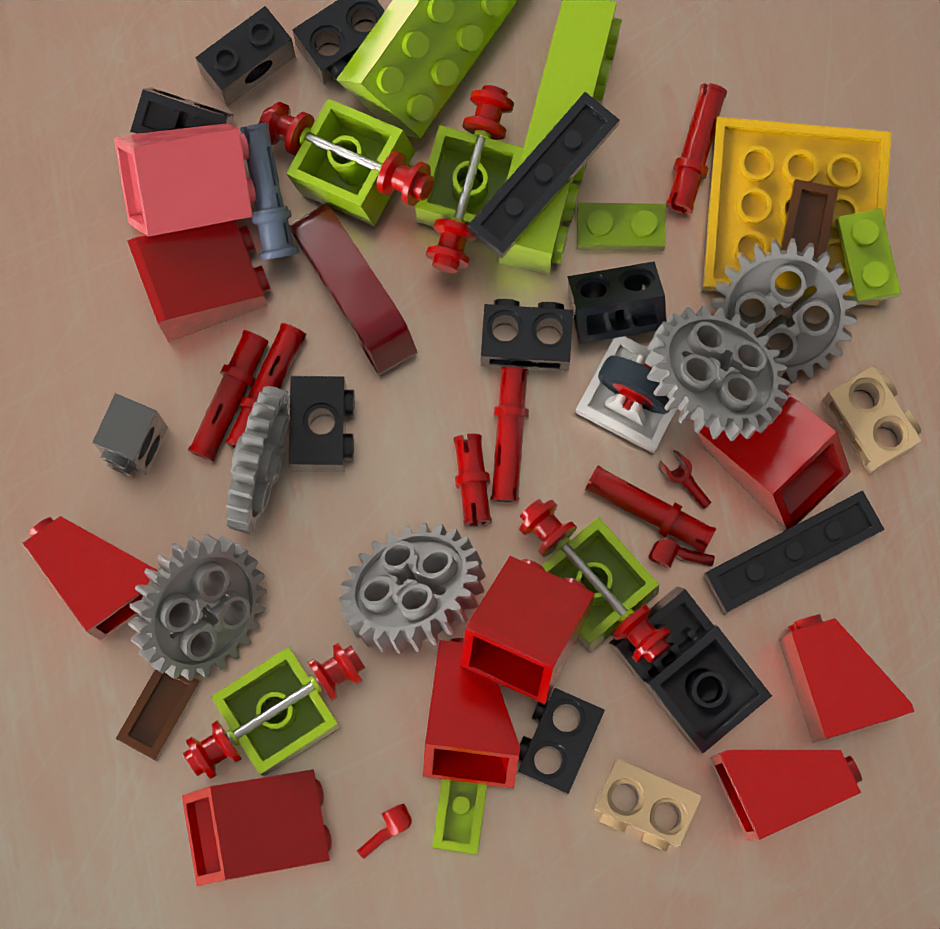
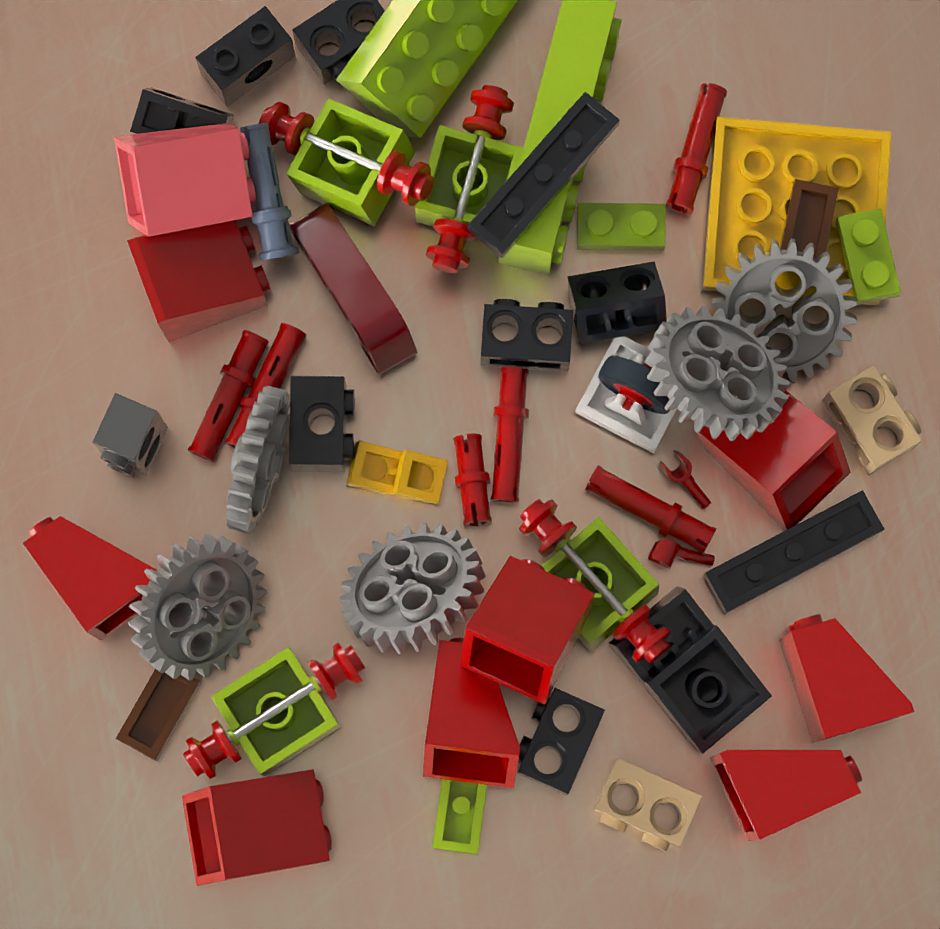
(397, 472): none -> yellow slope
(397, 821): red hand -> none

